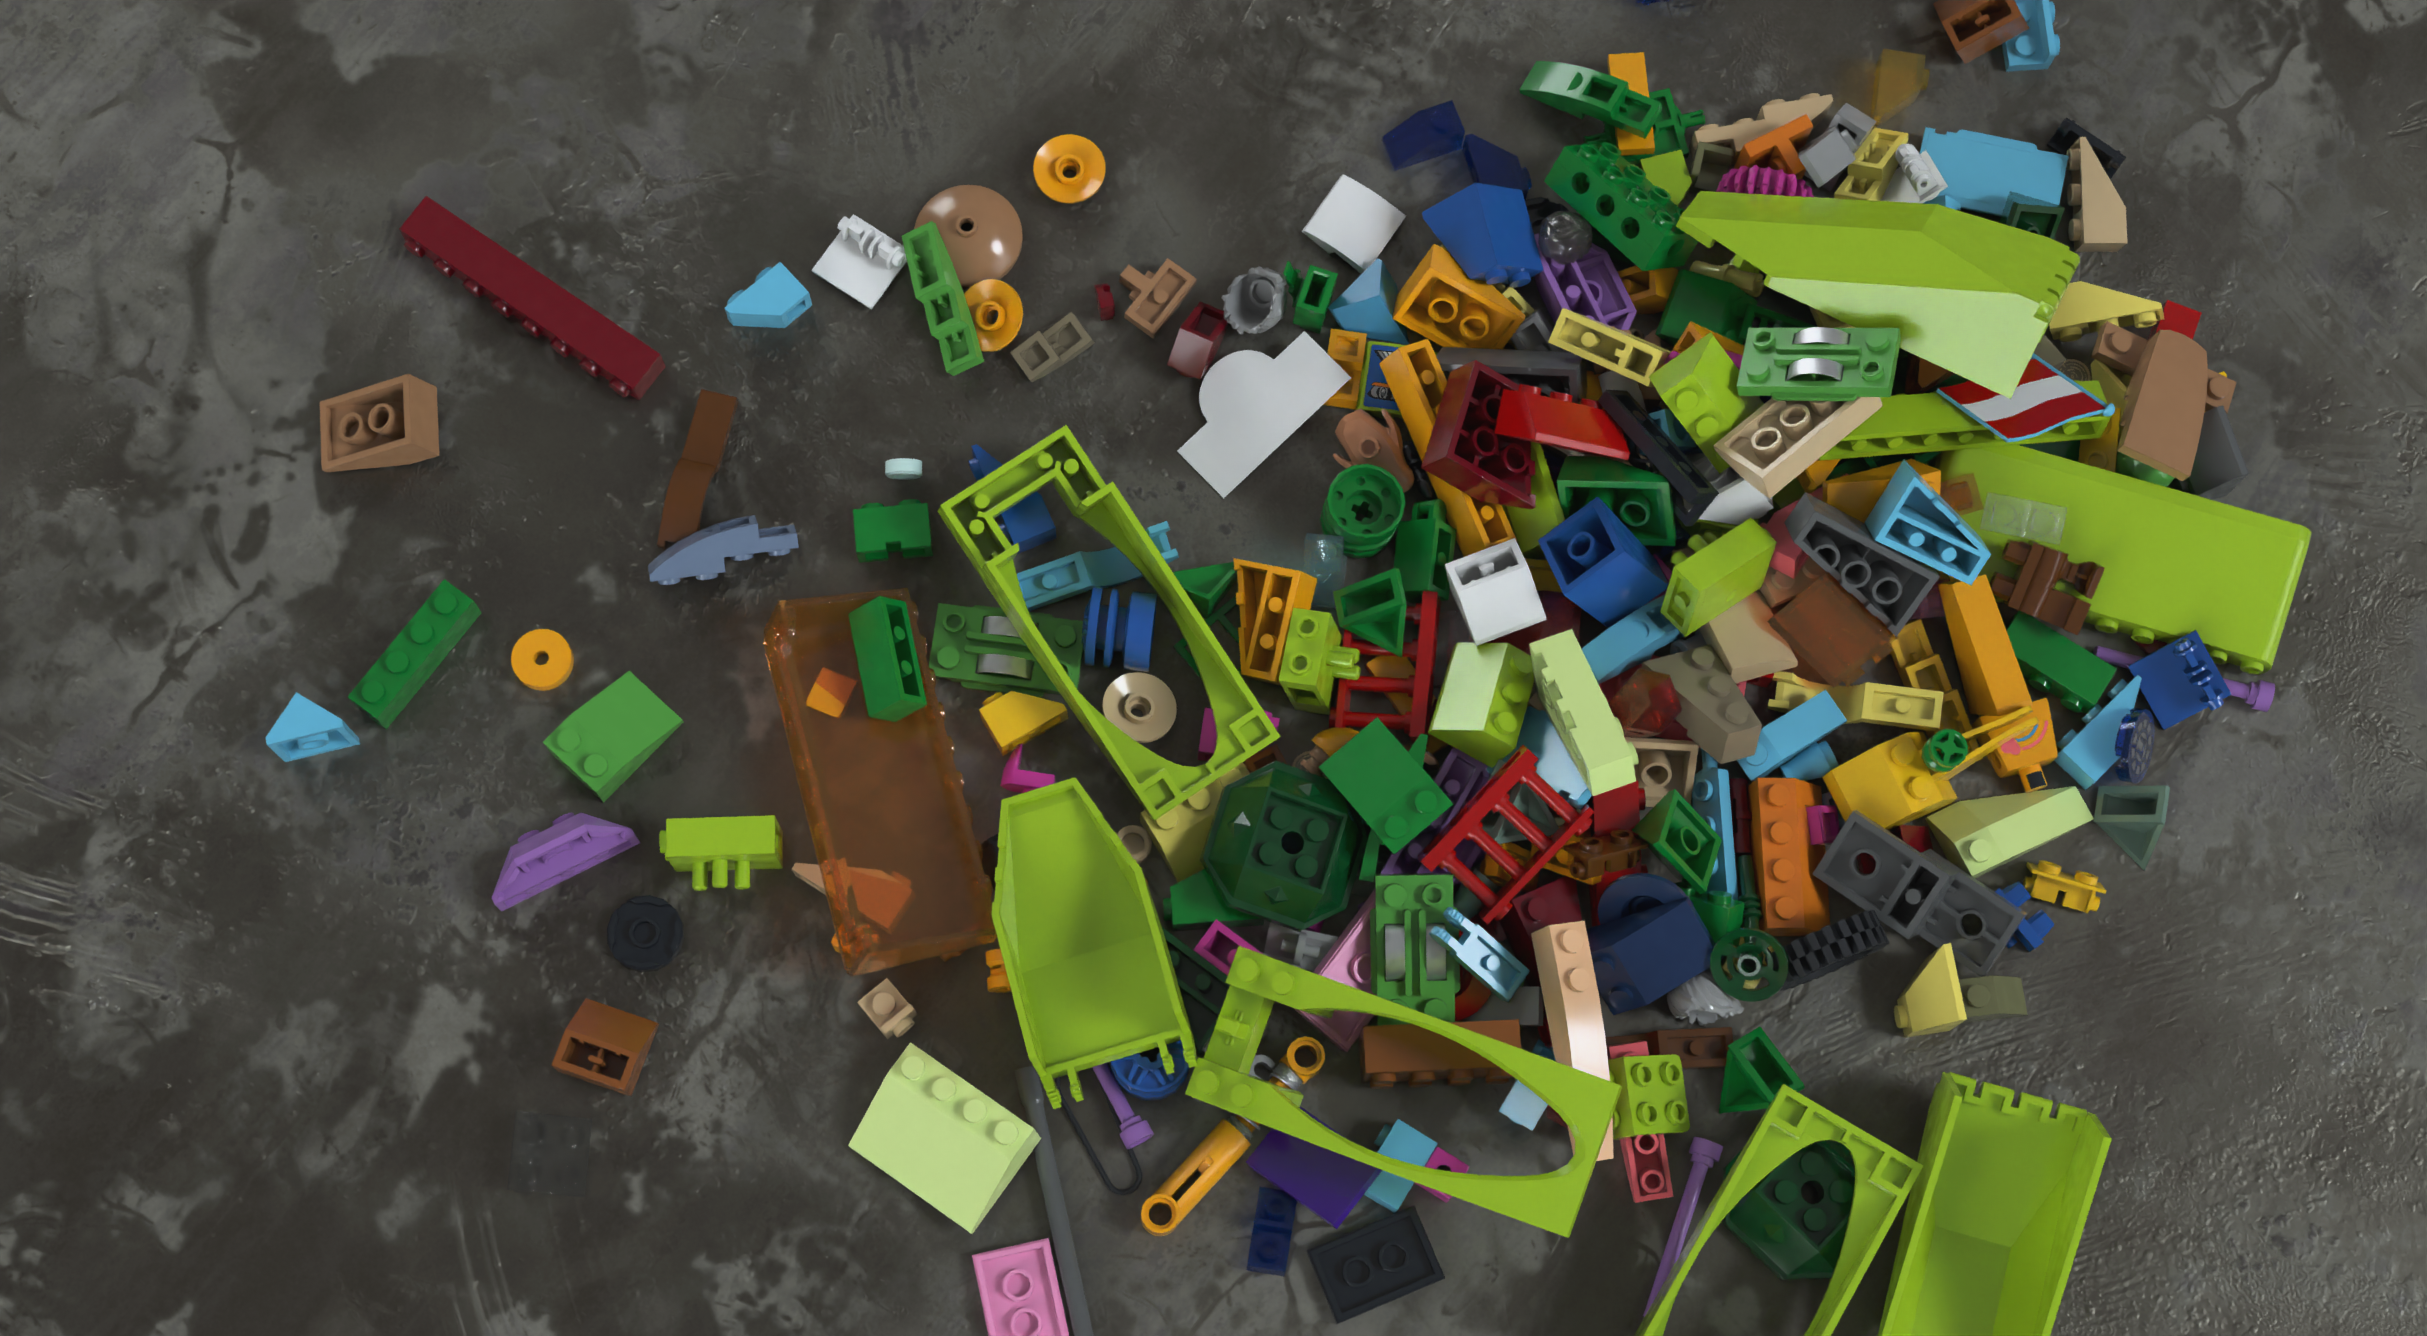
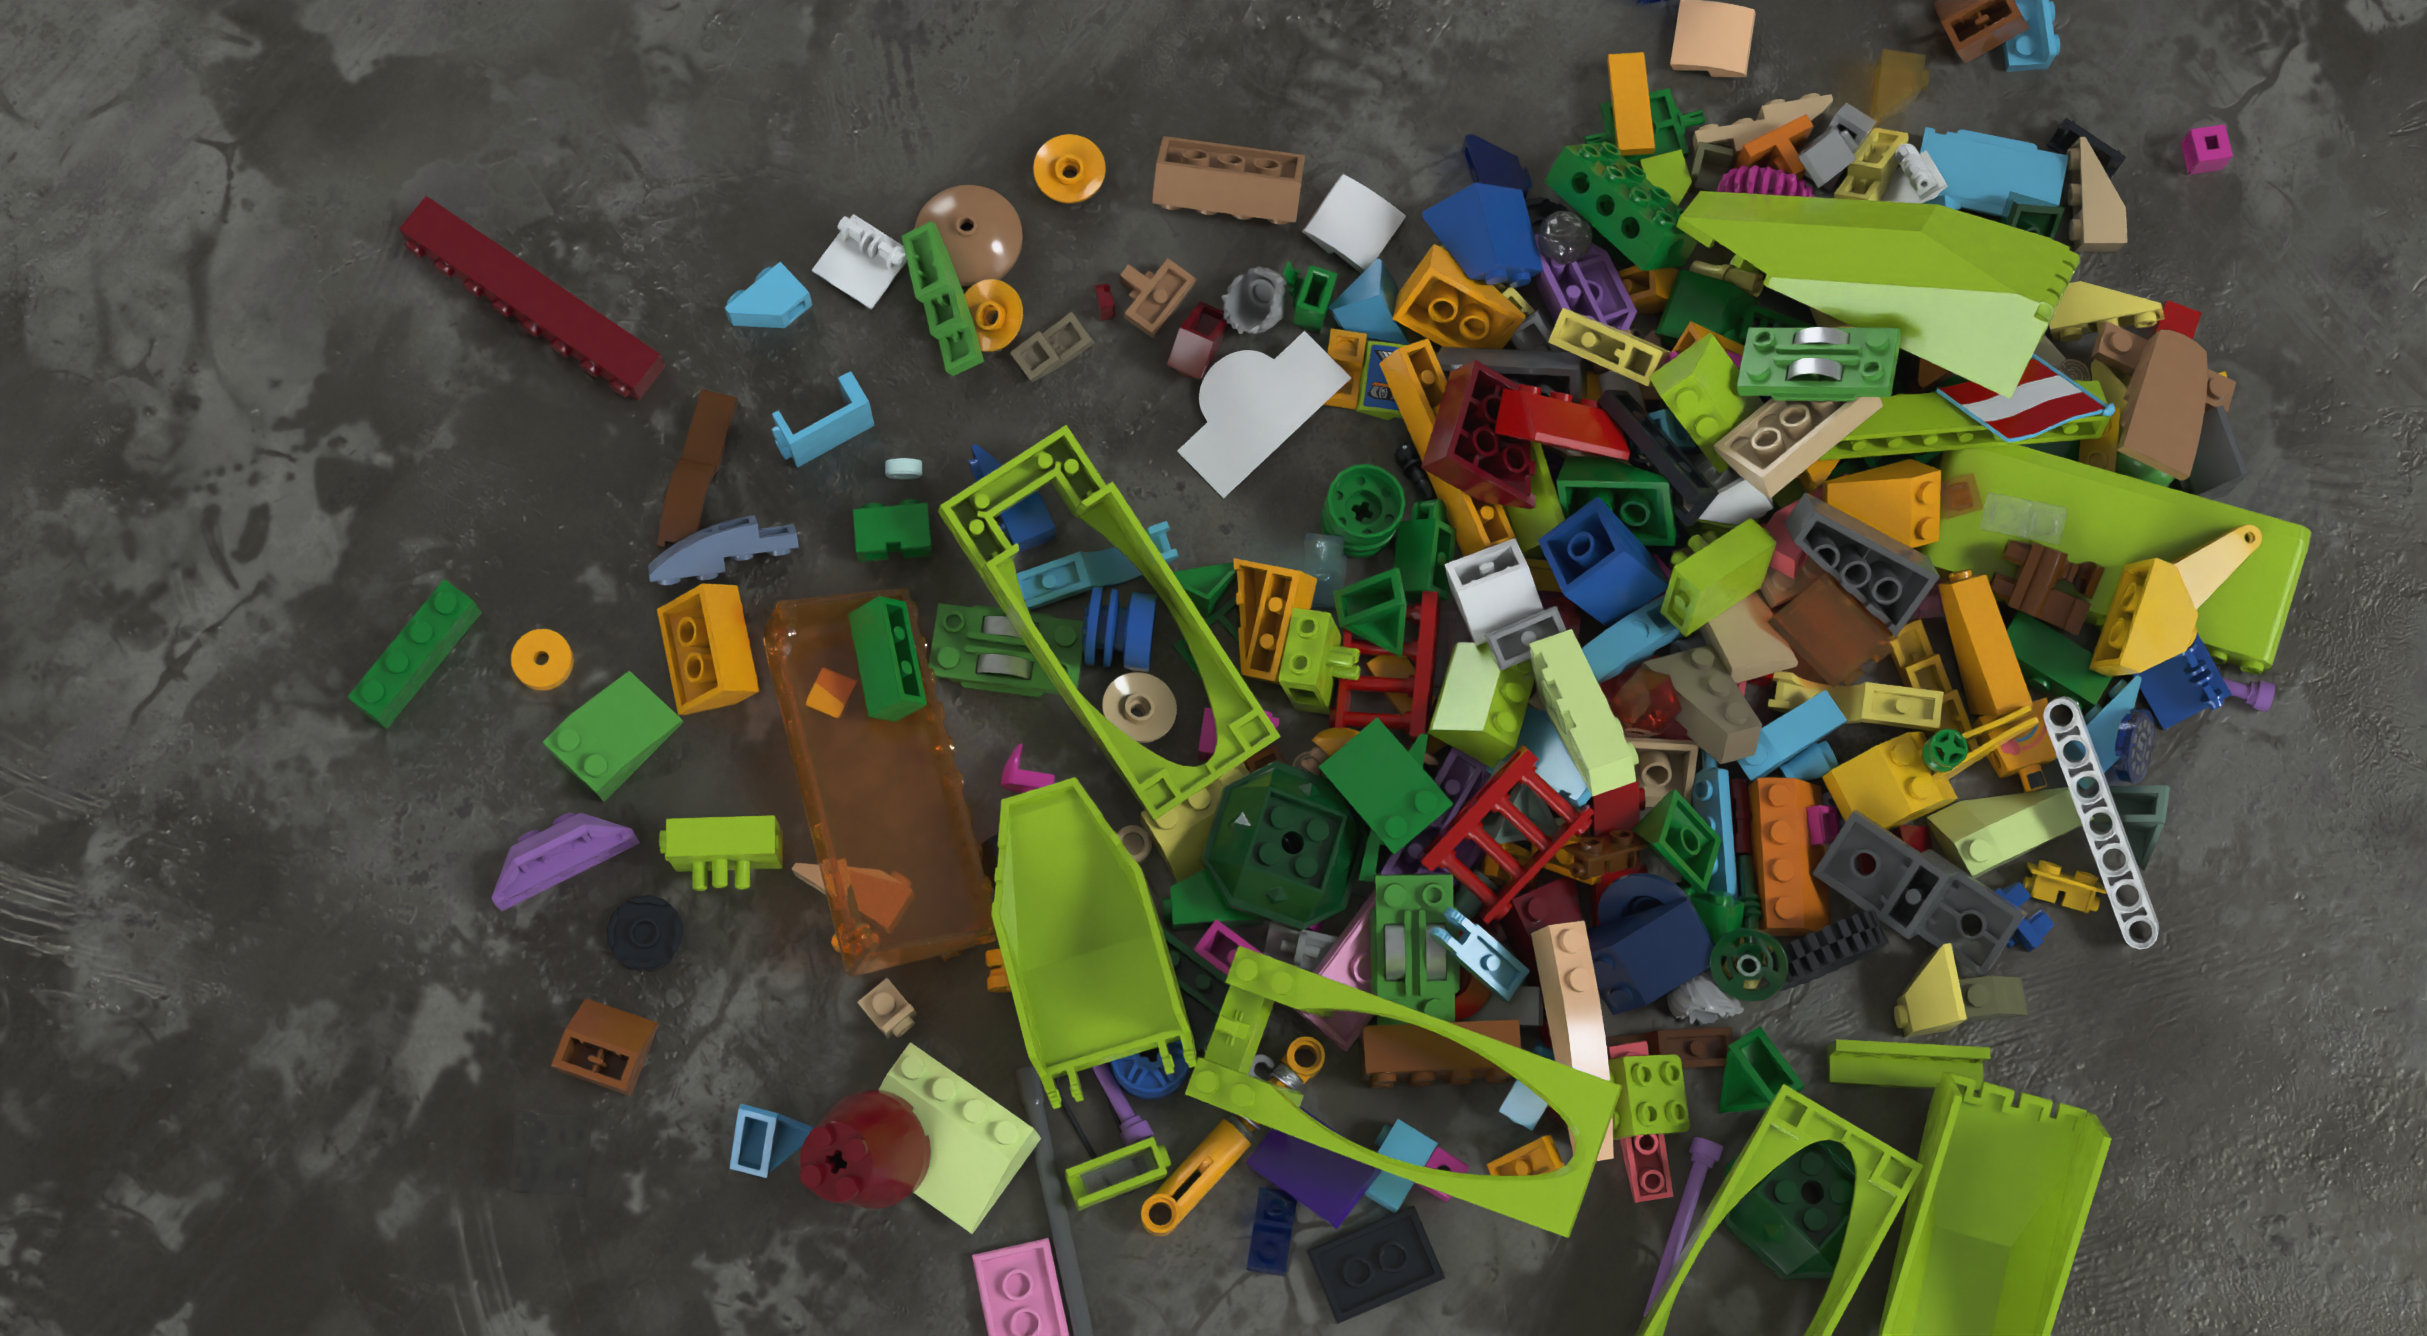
(307, 731): medium azure slope -> none
(380, 425): medium nougat slope -> none
(707, 648): none -> light orange slope
(764, 1140): none -> dark azure slope
(829, 431): none -> medium azure panel
(866, 1151): none -> dark red cone
(1019, 718): yellow slope -> none
(1117, 1172): none -> lime window
(1228, 180): none -> medium nougat slope
(1373, 444): nougat animal -> none
(1425, 136): clear blue slope -> none
(1511, 643): none -> light grey slope
(1531, 1159): none -> light orange slope
(1591, 93): green slope -> none
(1713, 38): none -> light nougat slope
(1901, 1063): none -> lime fence
(1925, 527): medium azure wedge -> none
(2101, 841): none -> white beam
(2158, 602): none -> yellow slope
(2211, 149): none -> dark pink piece

